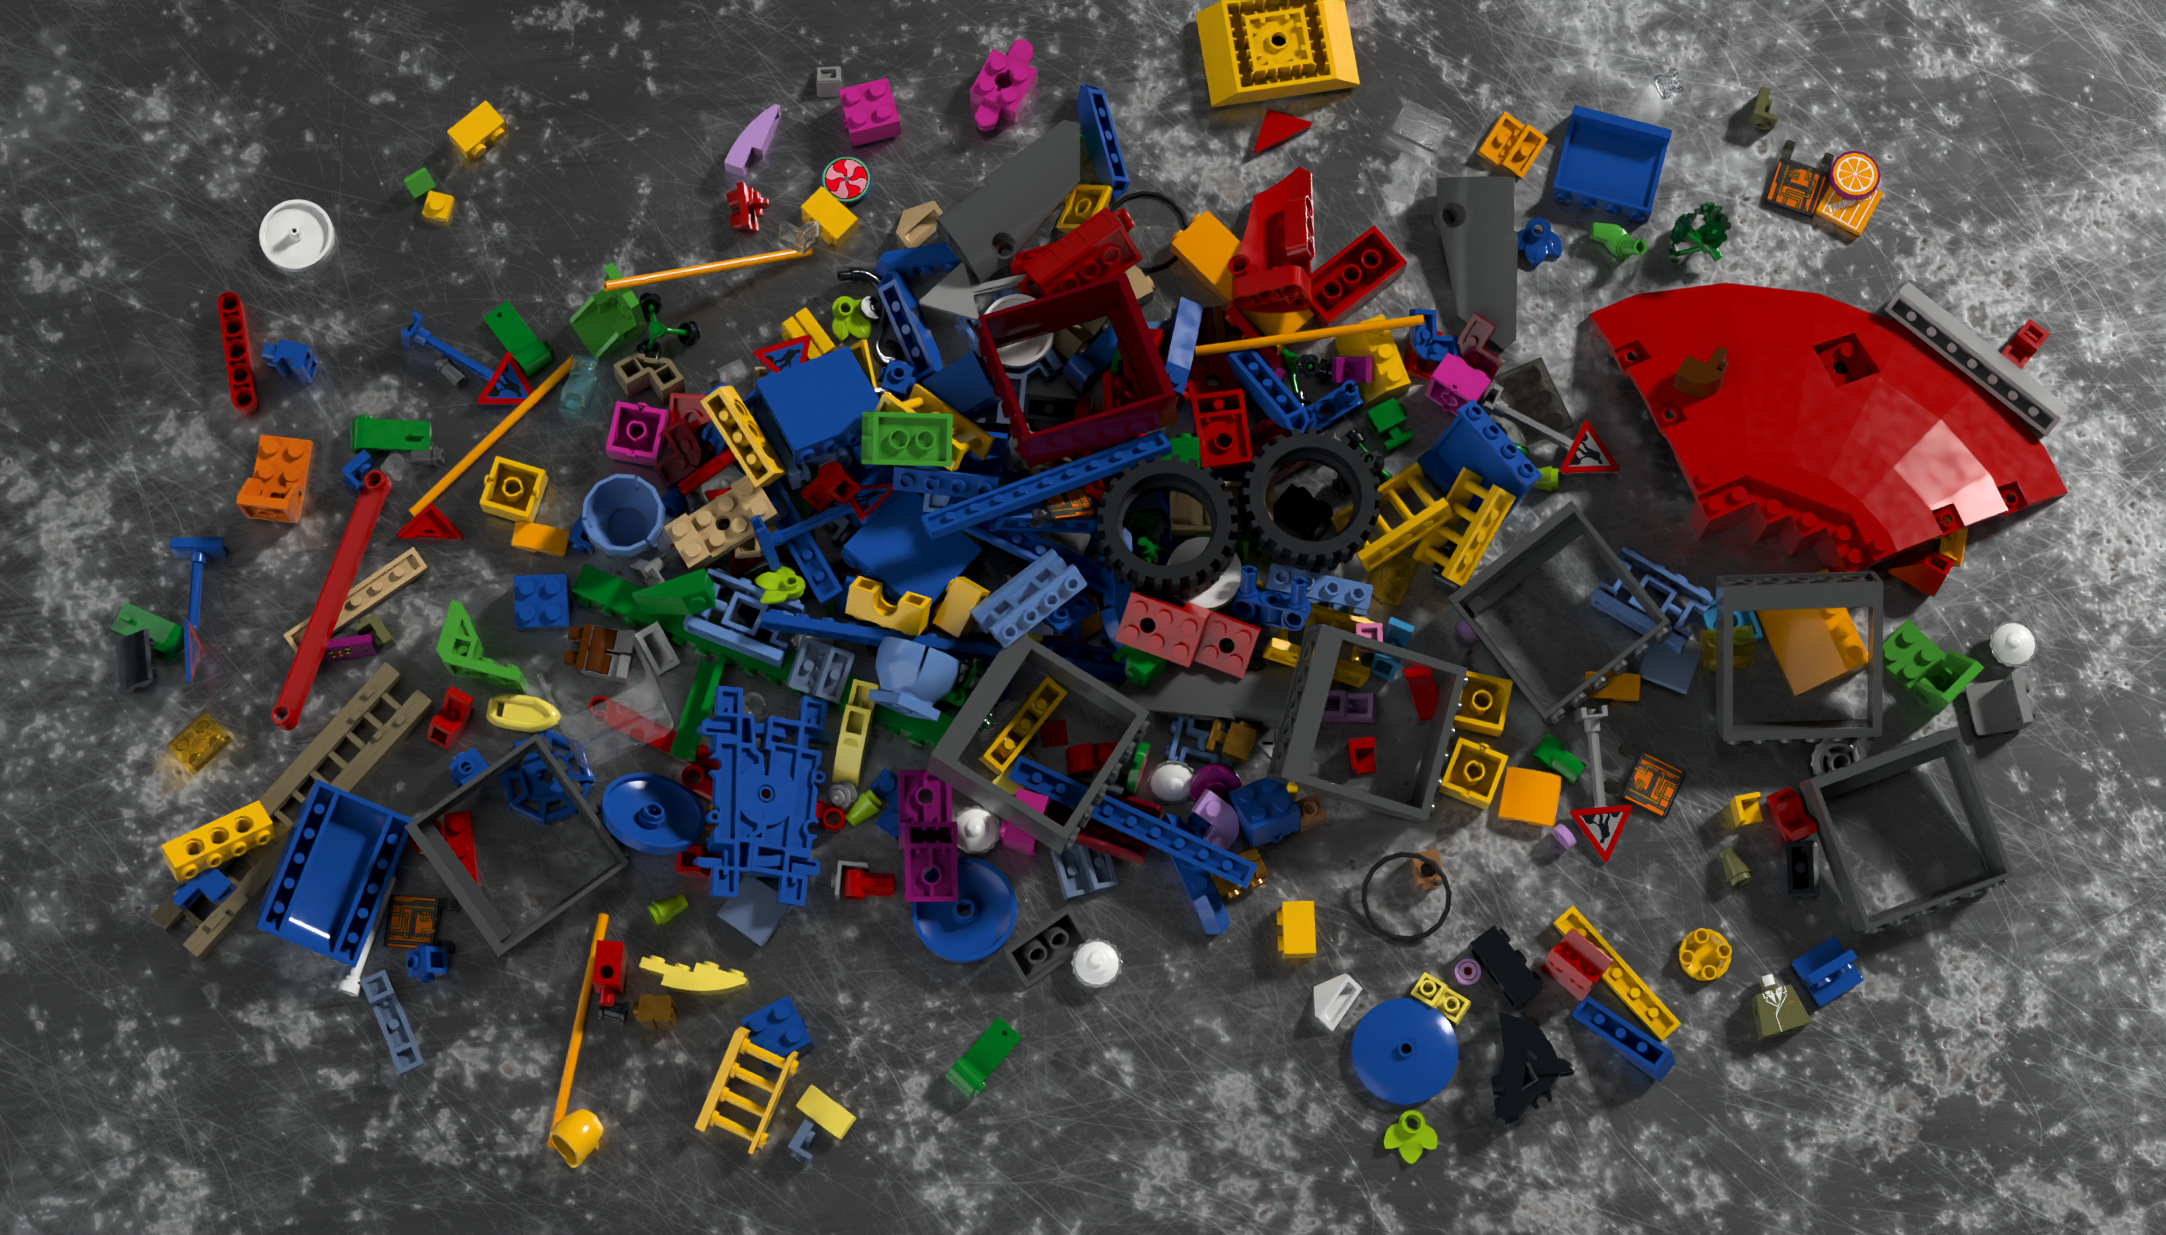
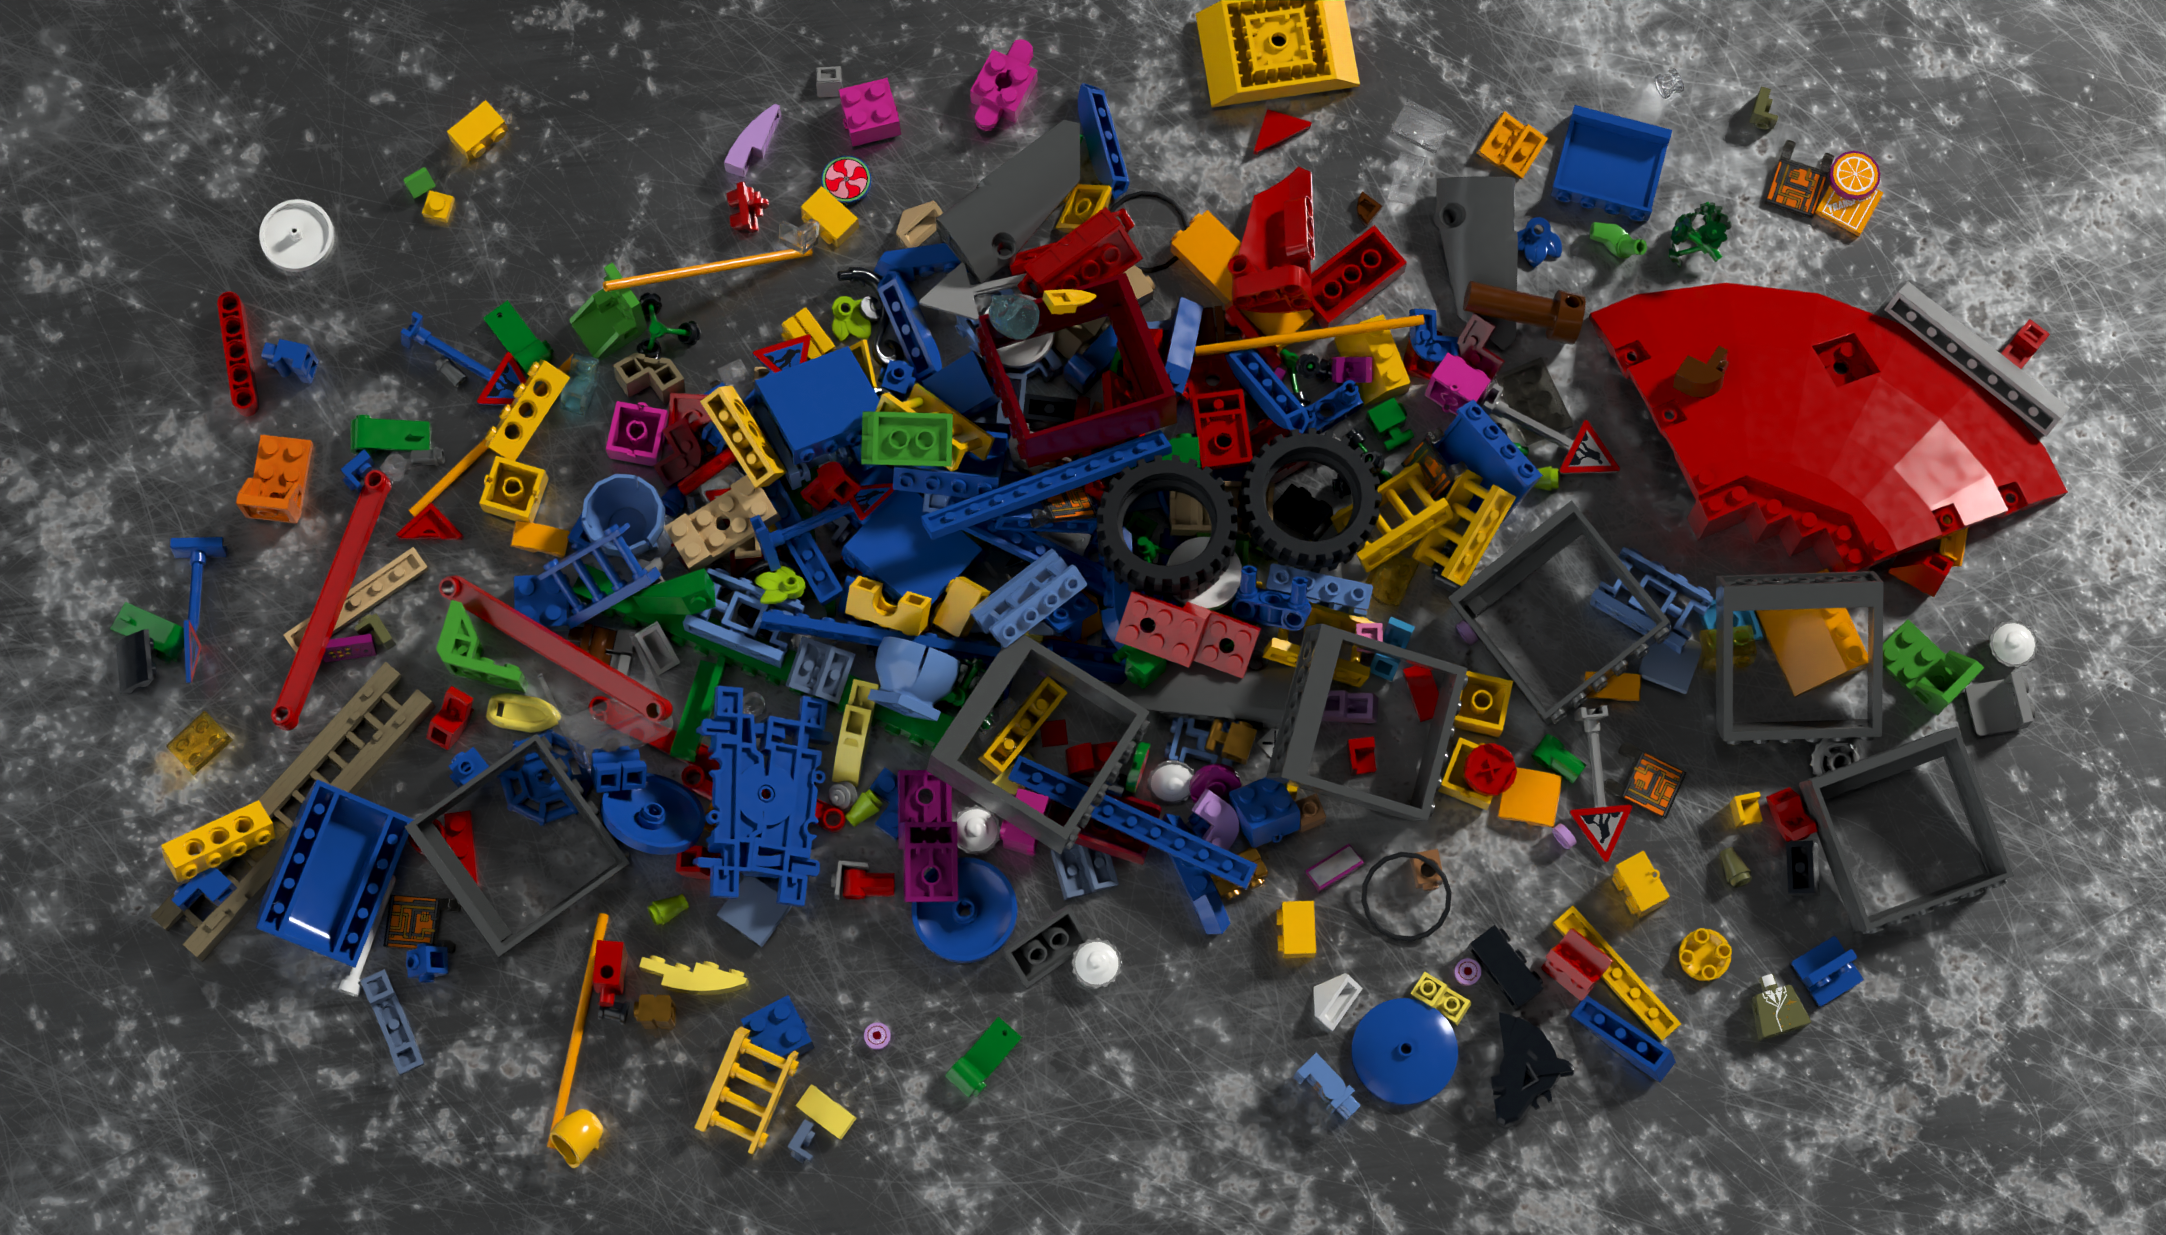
(554, 383): none -> yellow brick
(556, 648): none -> red piece
(600, 599): none -> blue fence
(617, 769): none -> blue hips
(877, 1036): none -> lavender tile
(1014, 315): none -> clear light blue piece
(1066, 300): none -> yellow plate
(1329, 1086): none -> medium blue hips
(1334, 868): none -> flat silver slope
(1367, 209): none -> reddish brown tile
(1410, 1140): lime plate -> none
(1434, 468): none -> flag
(1490, 769): none -> red tile
(1559, 316): none -> reddish brown piece
(1641, 888): none -> yellow brick

